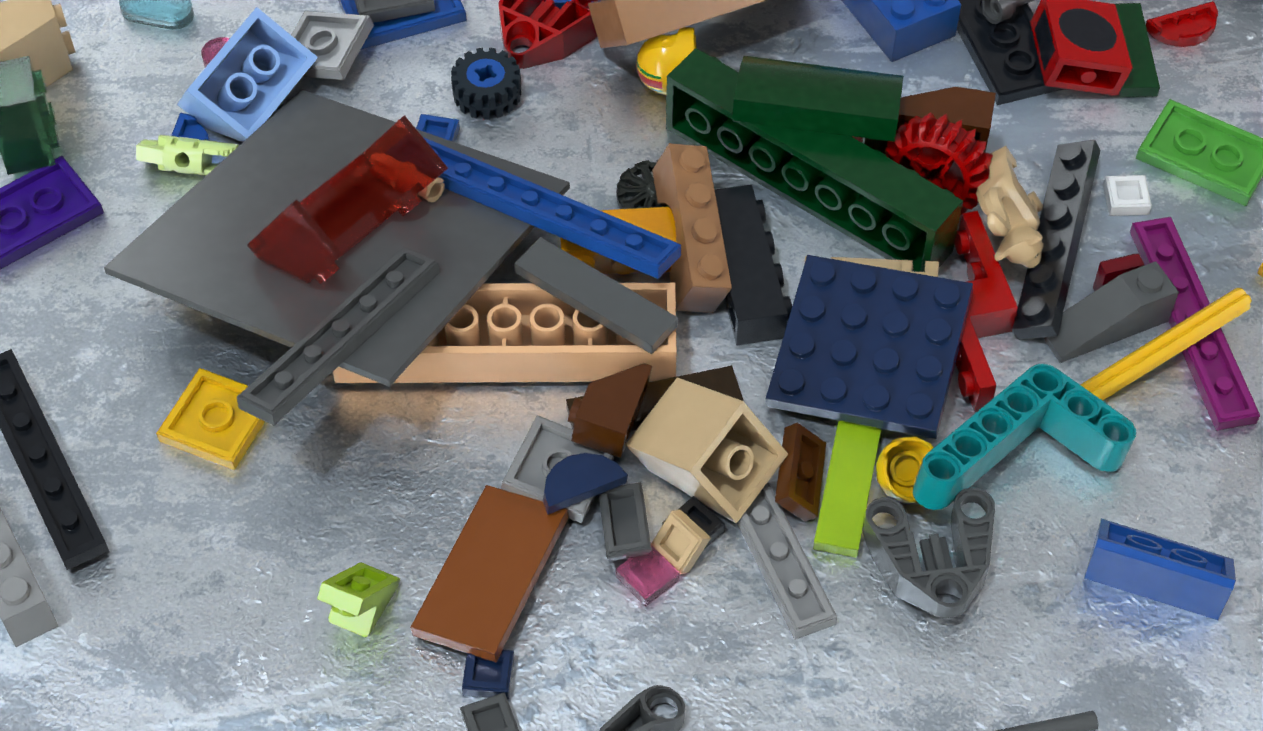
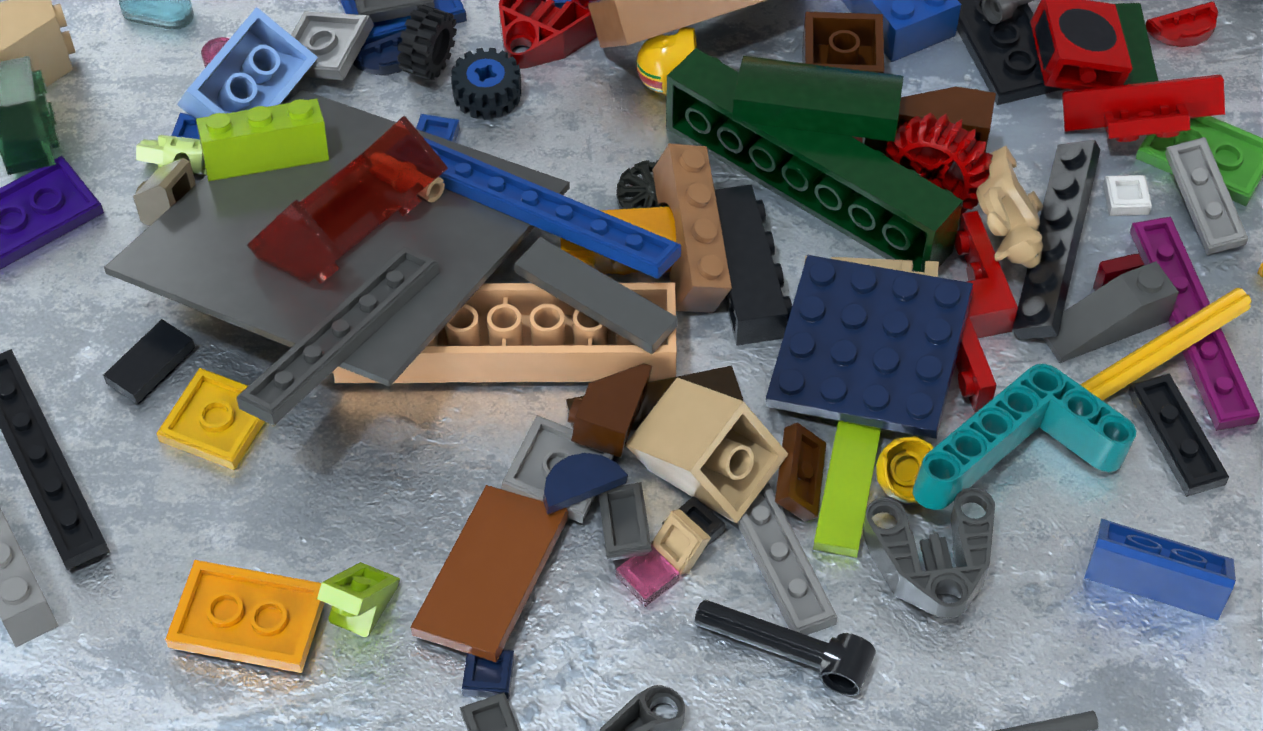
(149, 361): none -> black tile
(163, 190): none -> dark tan slope
(246, 616): none -> light orange plate
(263, 139): none -> lime brick
(380, 56): none -> dark blue tile
(426, 42): none -> black tyre
(841, 662): none -> black axle
(844, 40): none -> reddish brown brick
(1144, 108): none -> red bracket
(1178, 435): none -> black tile
(1206, 196): none -> light grey tile

